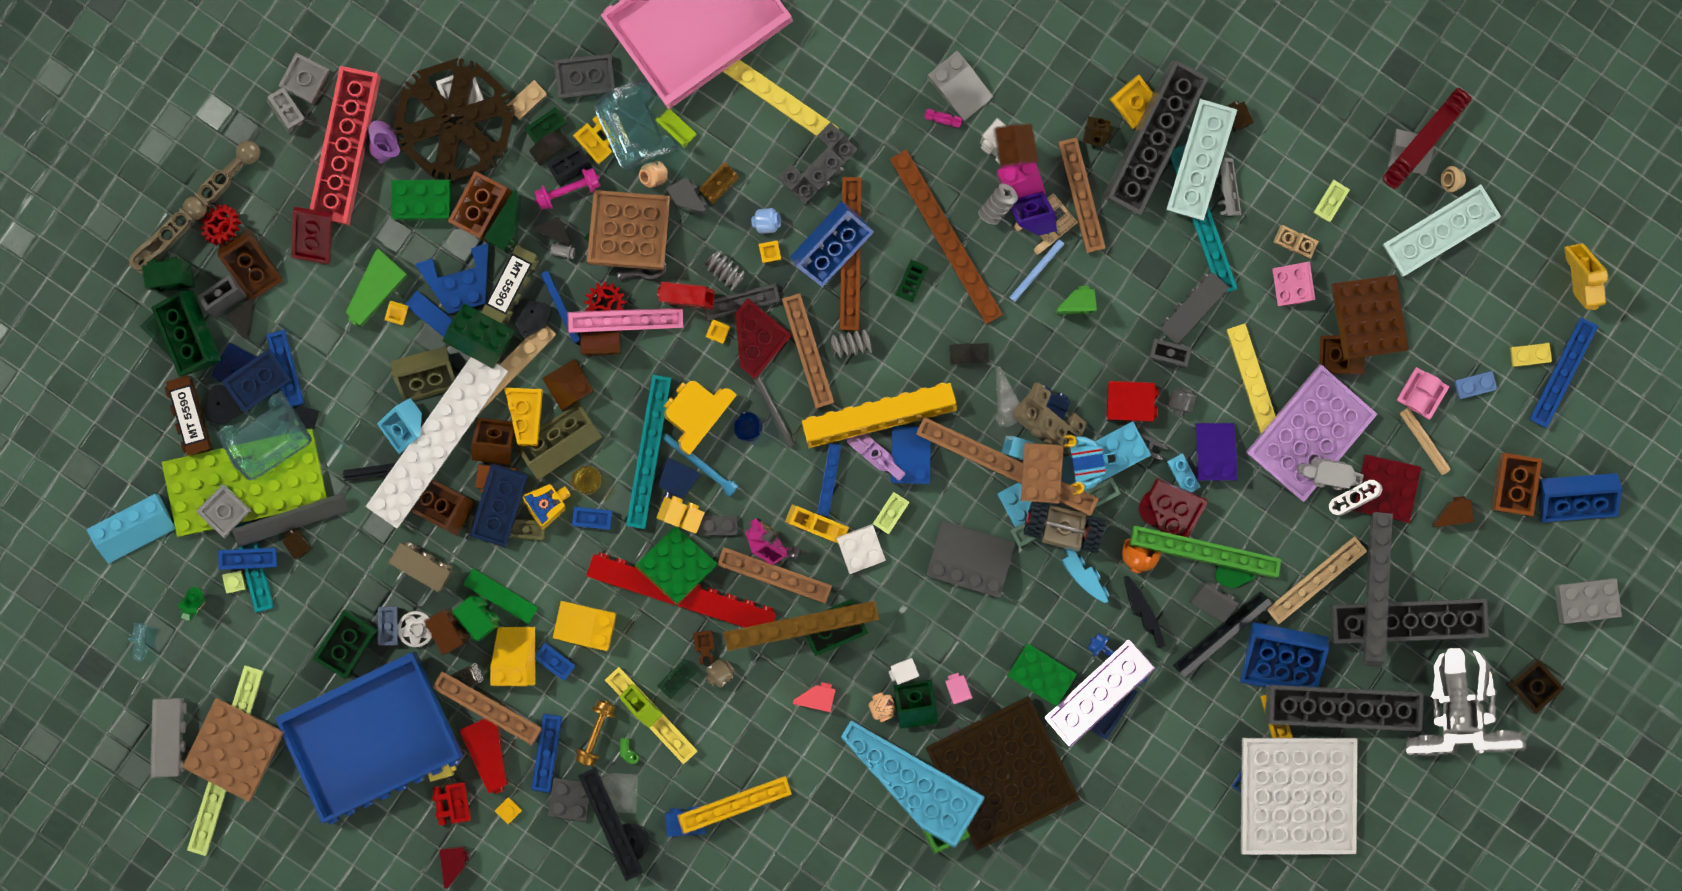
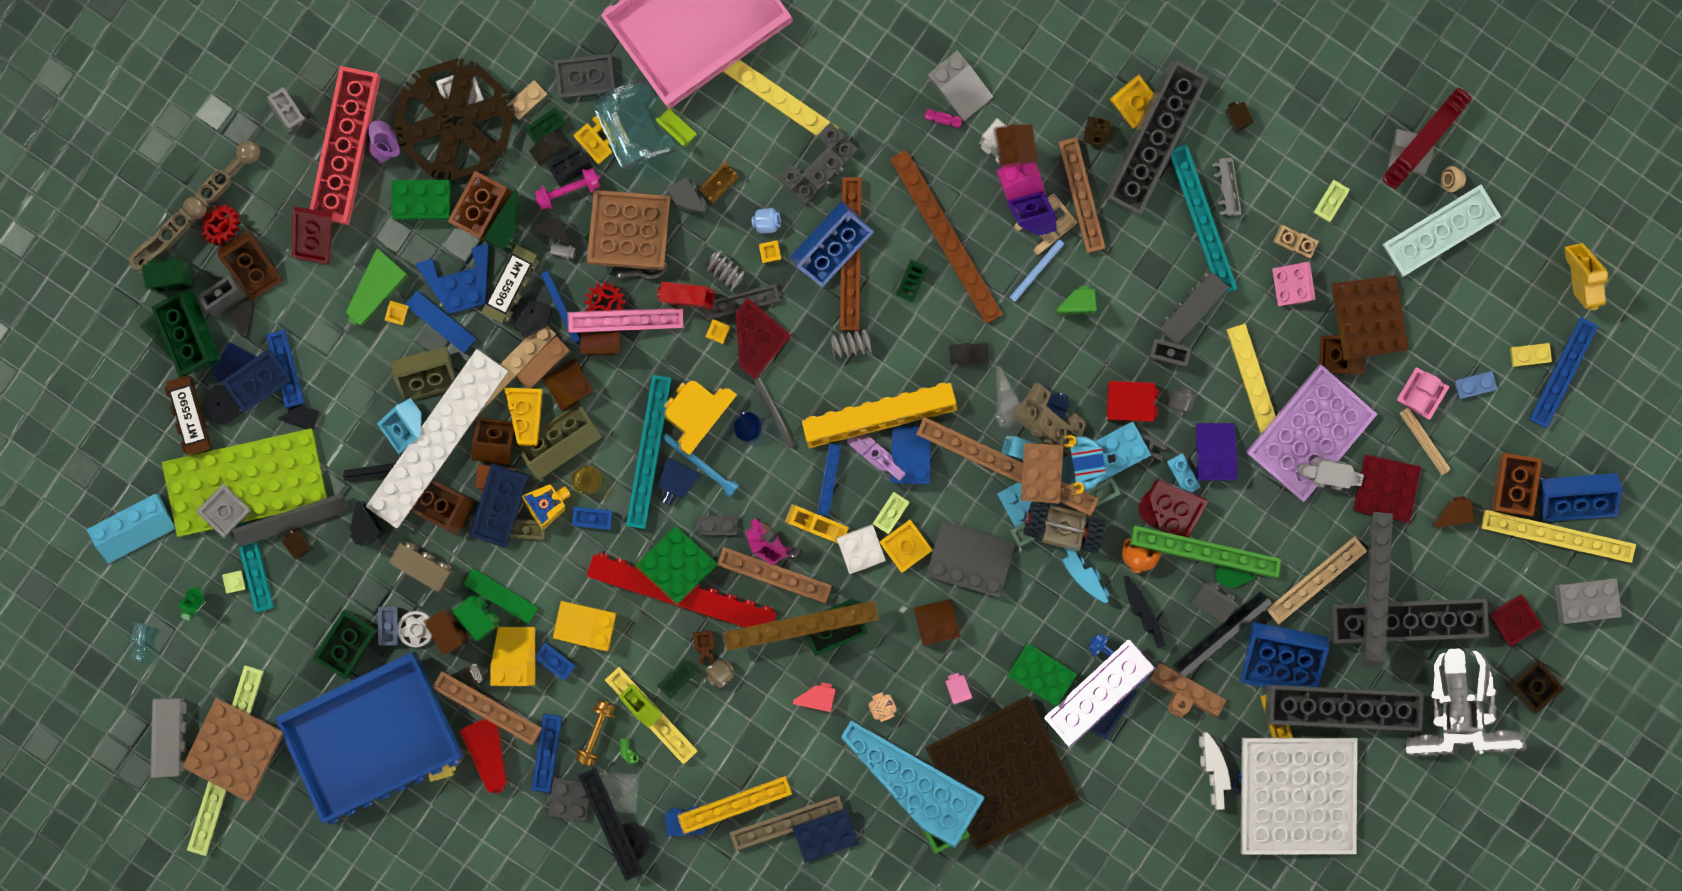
(247, 558): blue plate -> none
(266, 439): clear light blue windscreen -> none
(304, 78): light grey tile -> none
(364, 525): none -> black slope
(452, 863): dark red slope -> none
(457, 802): red plate -> none
(478, 336): dark green brick -> none
(508, 810): yellow plate -> none
(543, 362): none -> medium nougat slope
(653, 174): light nougat head -> none
(679, 514): yellow piece -> none
(783, 823): none -> dark tan plate
(808, 350): medium nougat plate -> none
(825, 835): none -> dark blue plate
(903, 671): white brick -> none
(905, 546): none -> yellow plate
(915, 704): dark green slope -> none
(937, 622): none -> reddish brown slope
(998, 204): light grey piece -> none
(1186, 693): none -> medium nougat plate
(1201, 159): light aqua plate -> none
(1213, 761): none -> white slope
(1370, 496): white beam -> none
(1515, 620): none -> dark red plate
(1558, 536): none -> light yellow plate

